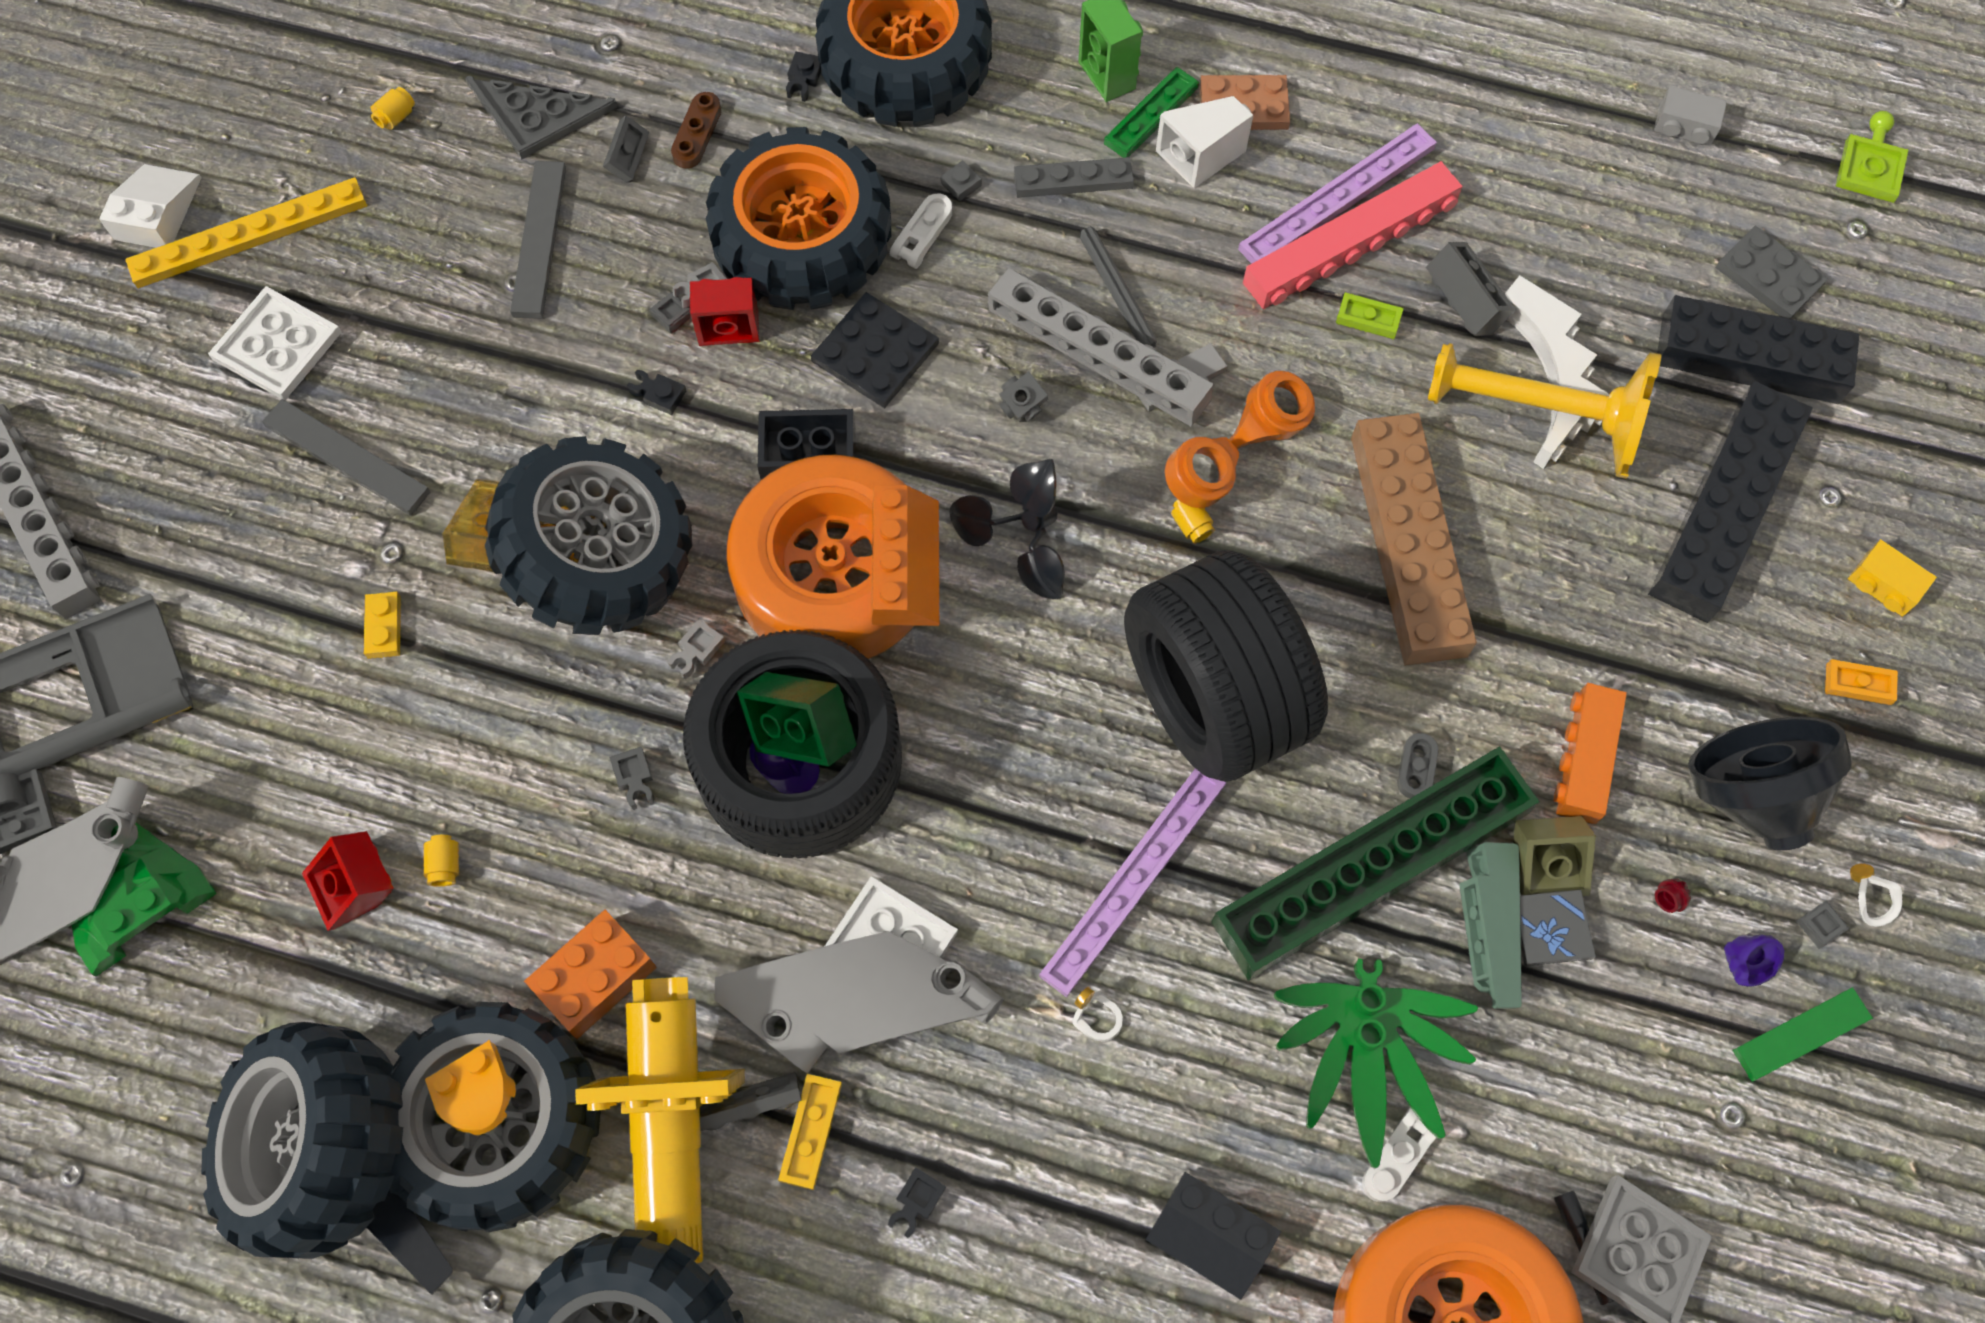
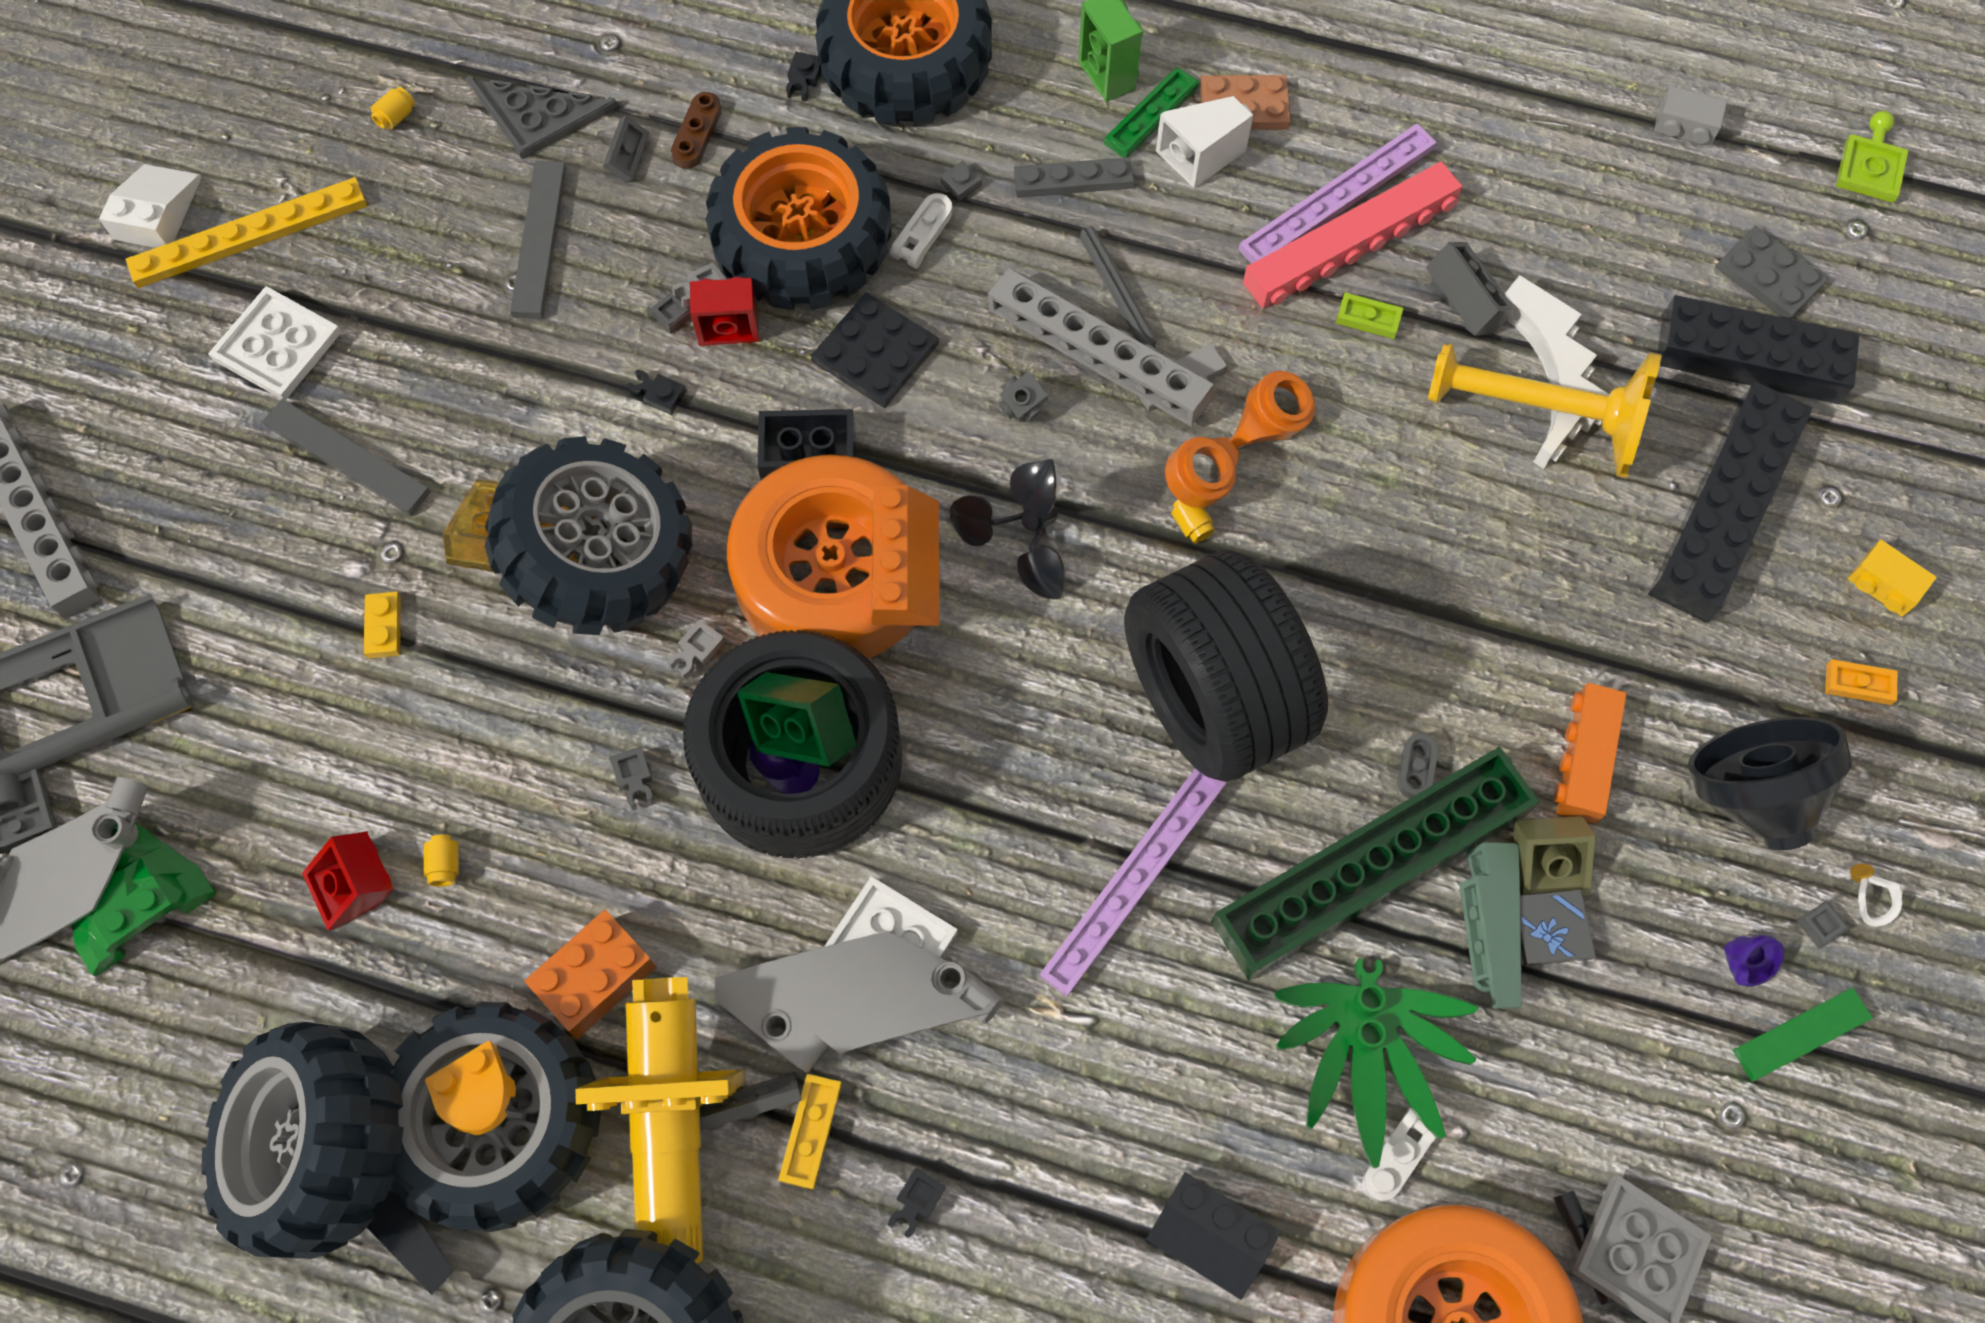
(1082, 1001): white piece -> none
(1412, 540): medium nougat brick -> none
(1673, 895): dark red plate -> none

